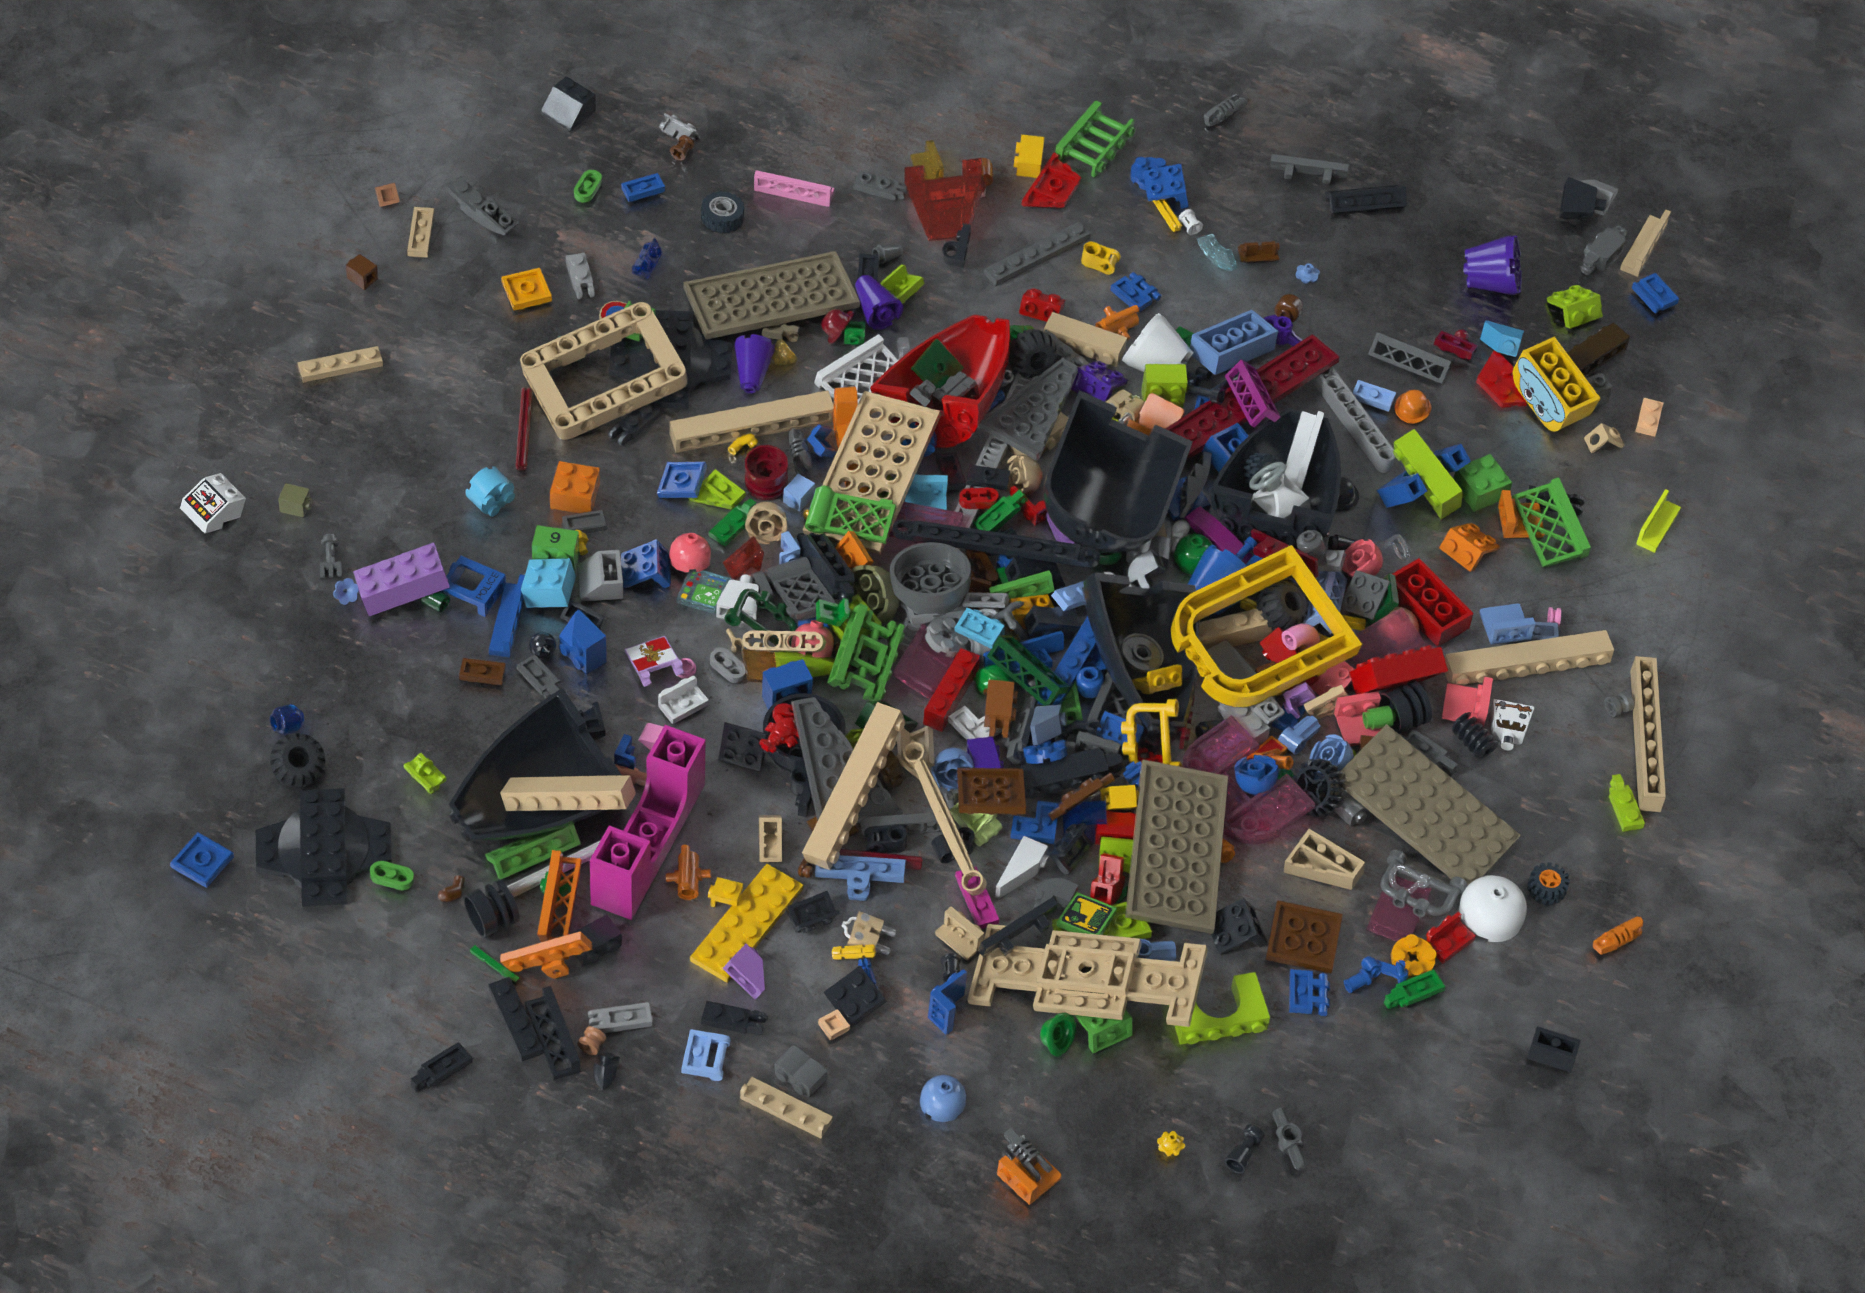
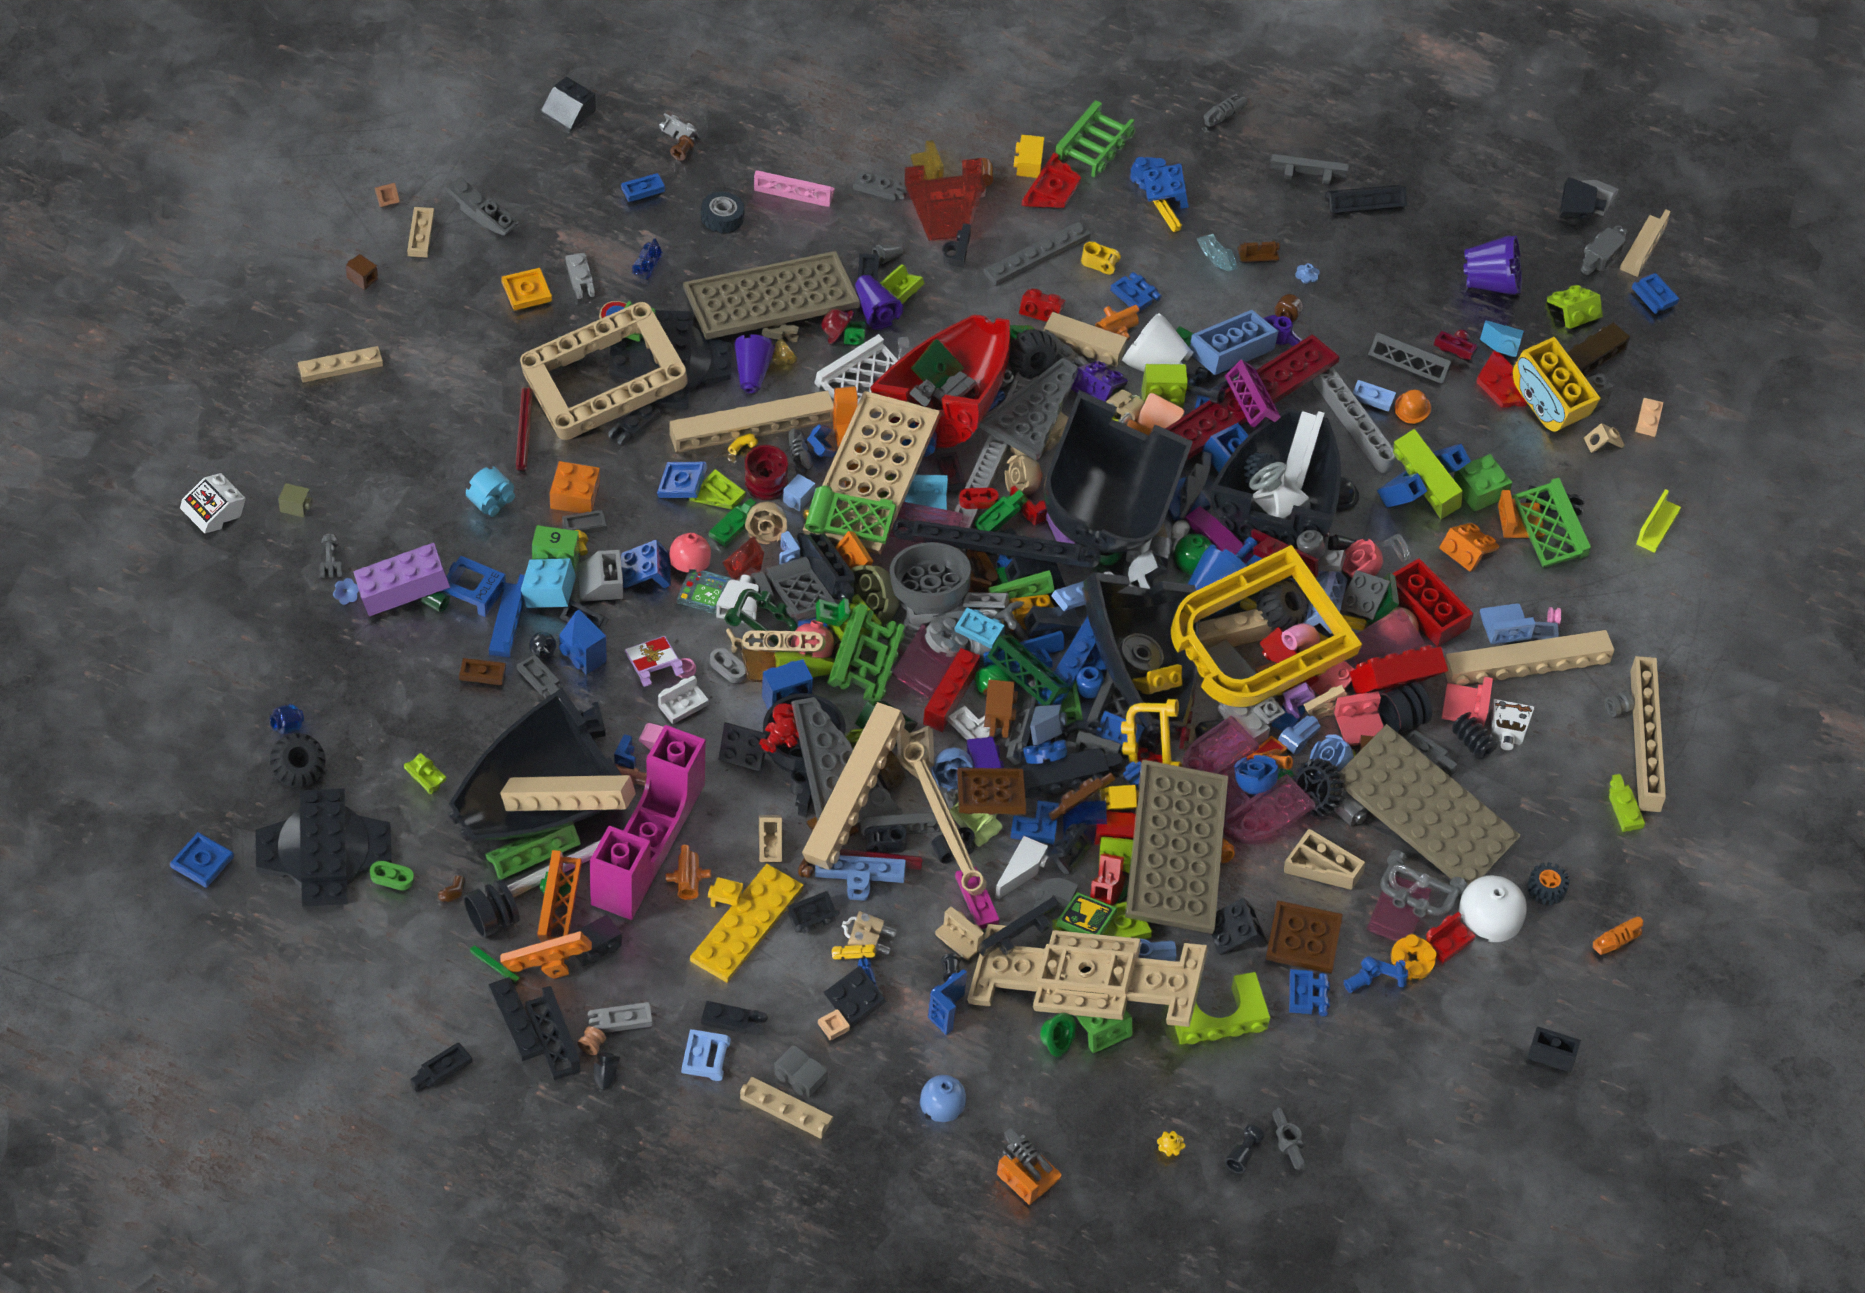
(587, 186): bright green plate -> none
(747, 970): medium lavender slope -> none
(988, 477): black plate -> none
(1191, 223): white bush -> none
(1378, 717): bright green brick -> none
(1415, 990): green hinge -> none

